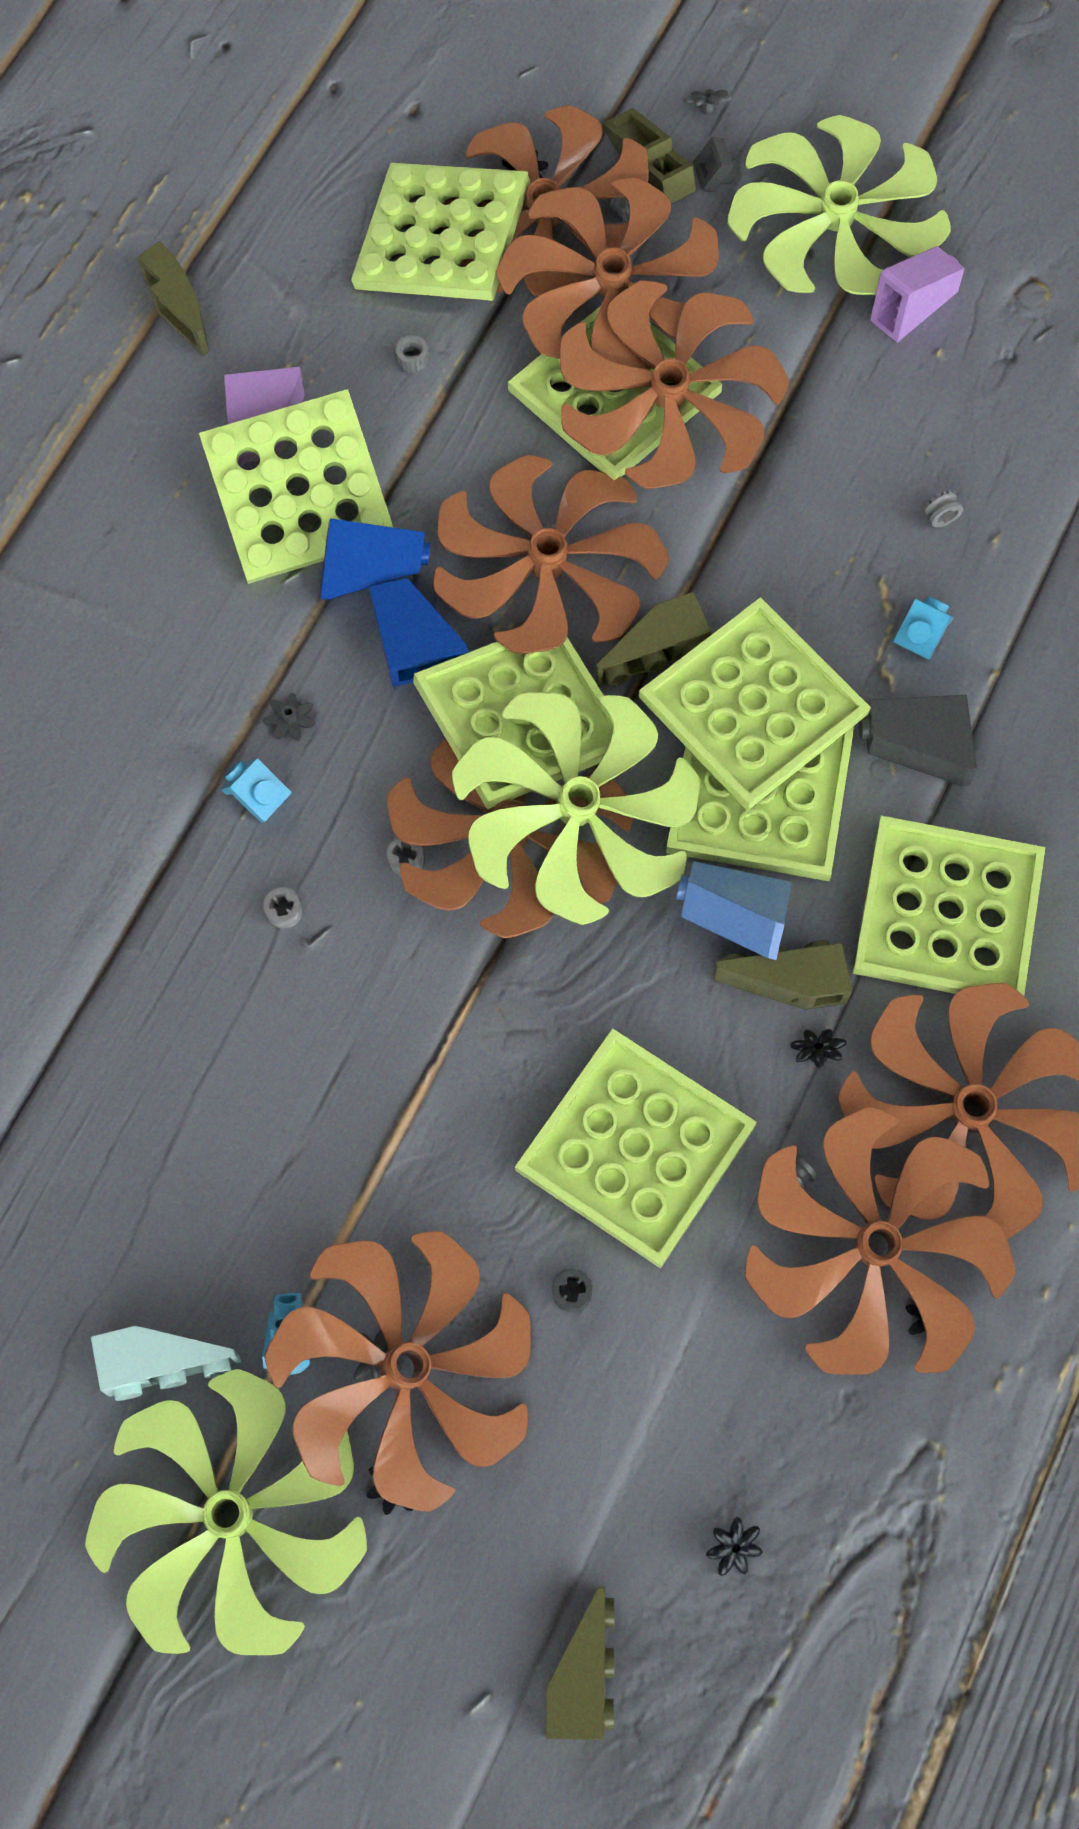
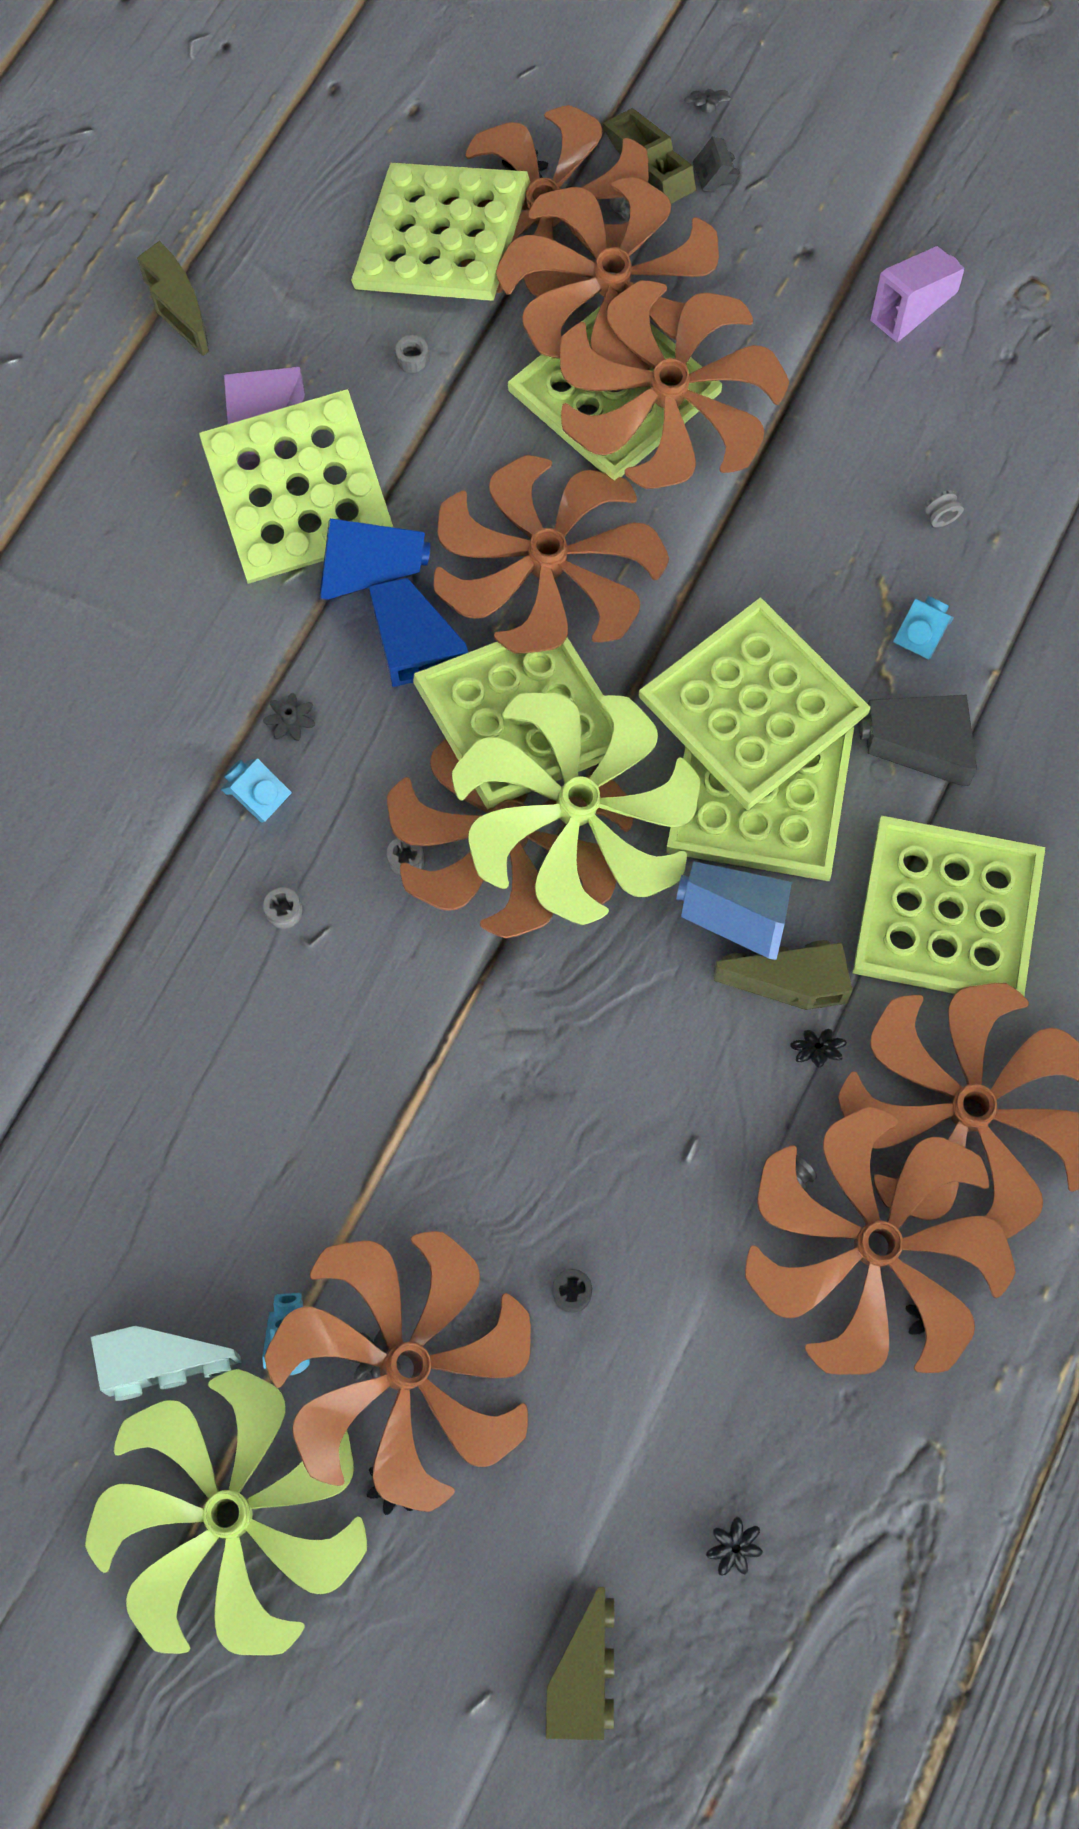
(636, 1147): yellowish green plate -> none
(655, 641): olive slope -> none
(835, 205): yellowish green piece -> none

